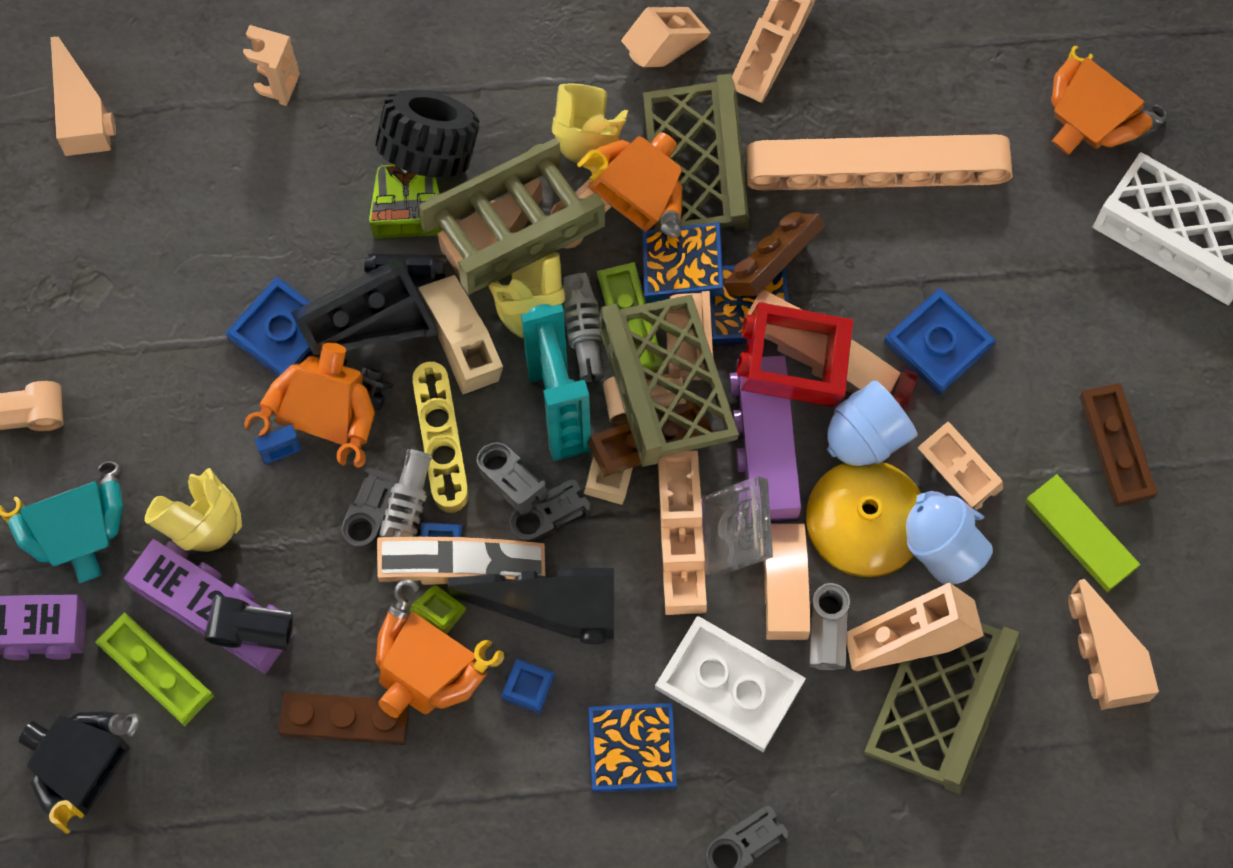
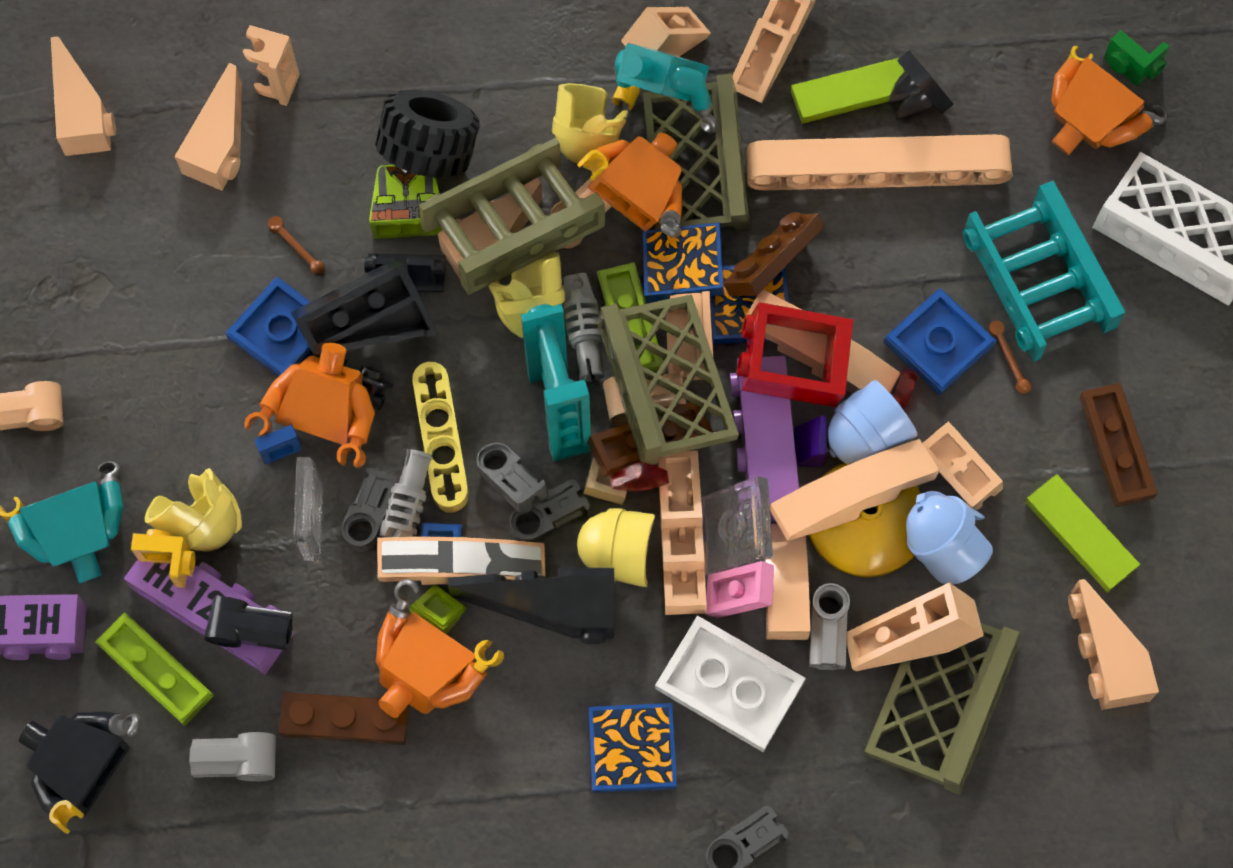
(162, 547): none -> yellow bracket
(213, 143): none -> light nougat slope
(246, 757): none -> light grey piece
(277, 226): none -> dark orange hinge
(308, 509): none -> clear tile
(462, 334): tan slope -> none
(528, 686): blue tile -> none
(619, 542): none -> light yellow helmet
(639, 477): none -> clear red tile
(665, 75): none -> teal torso
(740, 589): none -> bright pink plate
(811, 442): none -> dark purple slope
(846, 91): none -> lime tile
(853, 488): none -> light nougat slope
(917, 89): none -> black tile
(996, 330): none -> dark orange hinge
(1065, 241): none -> teal fence
(1132, 60): none -> green bracket

